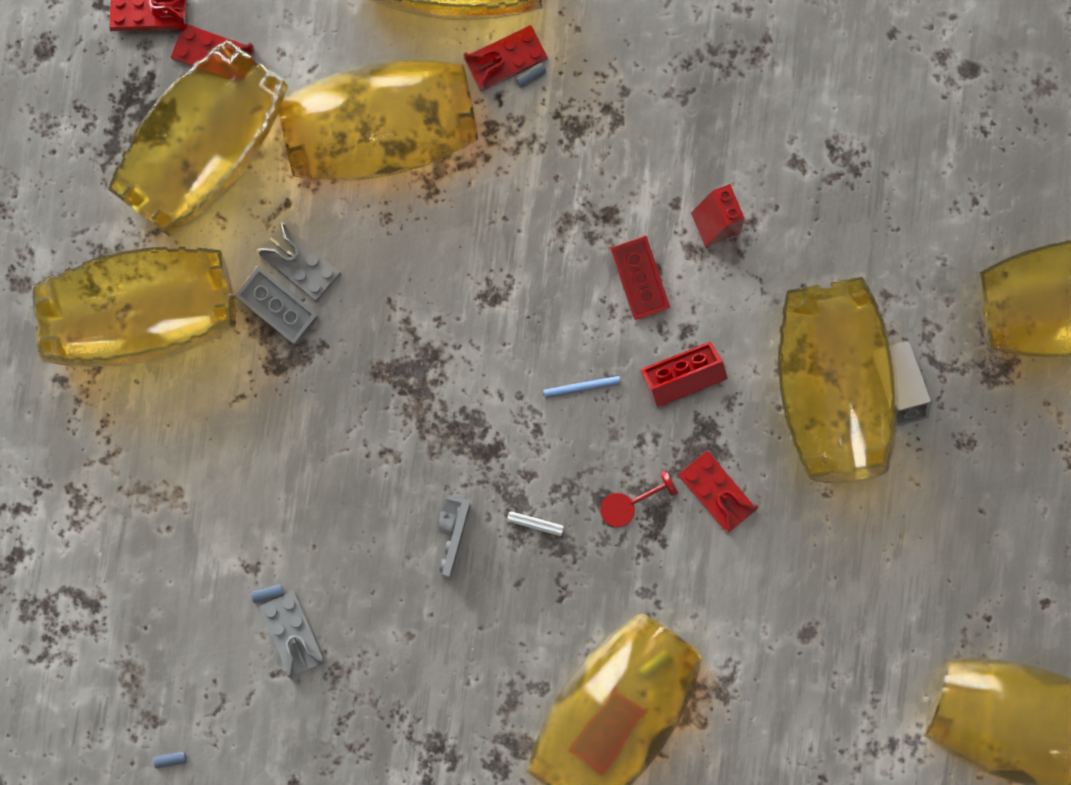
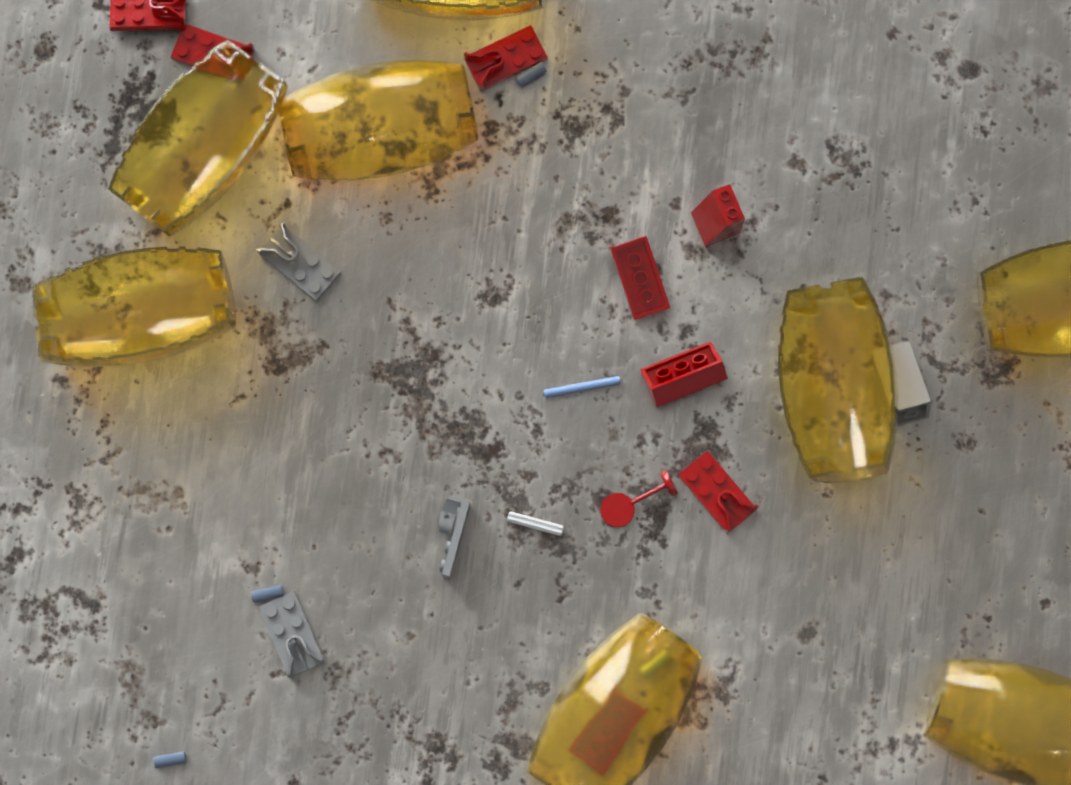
(275, 304): light grey plate -> none

